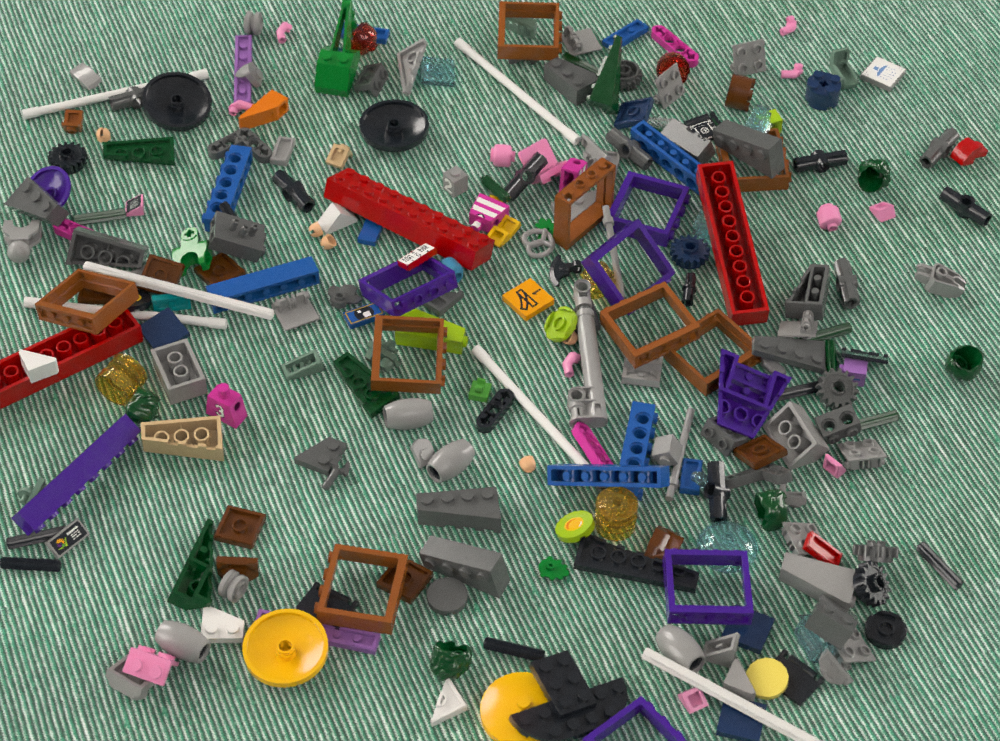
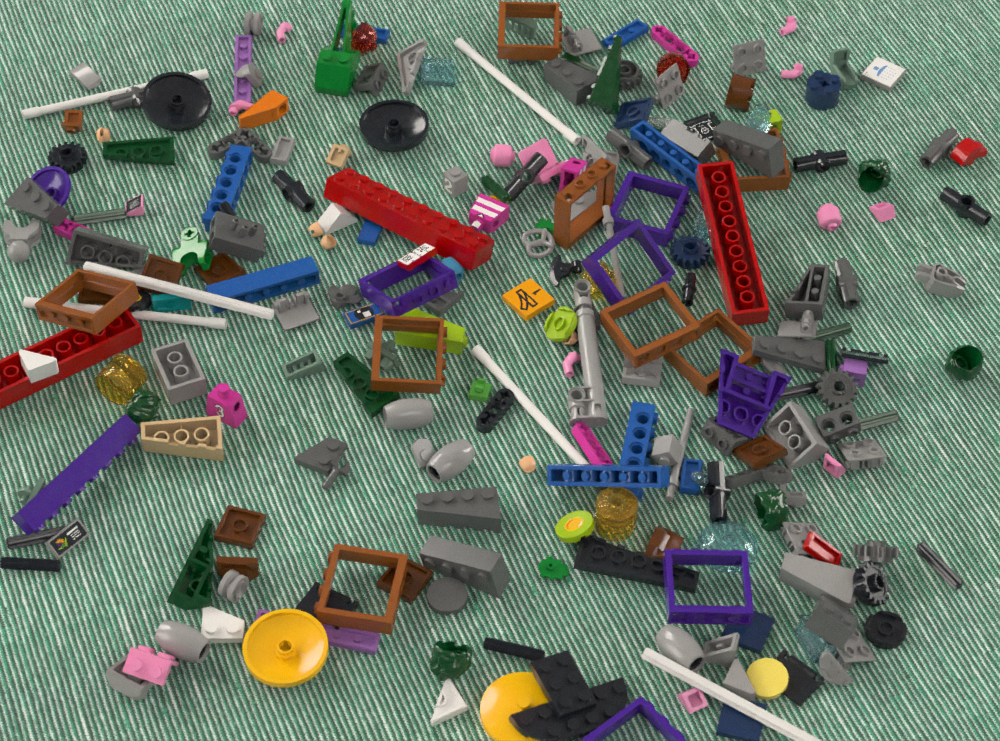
(163, 329): dark blue tile -> none
(504, 231): yellow slope -> none

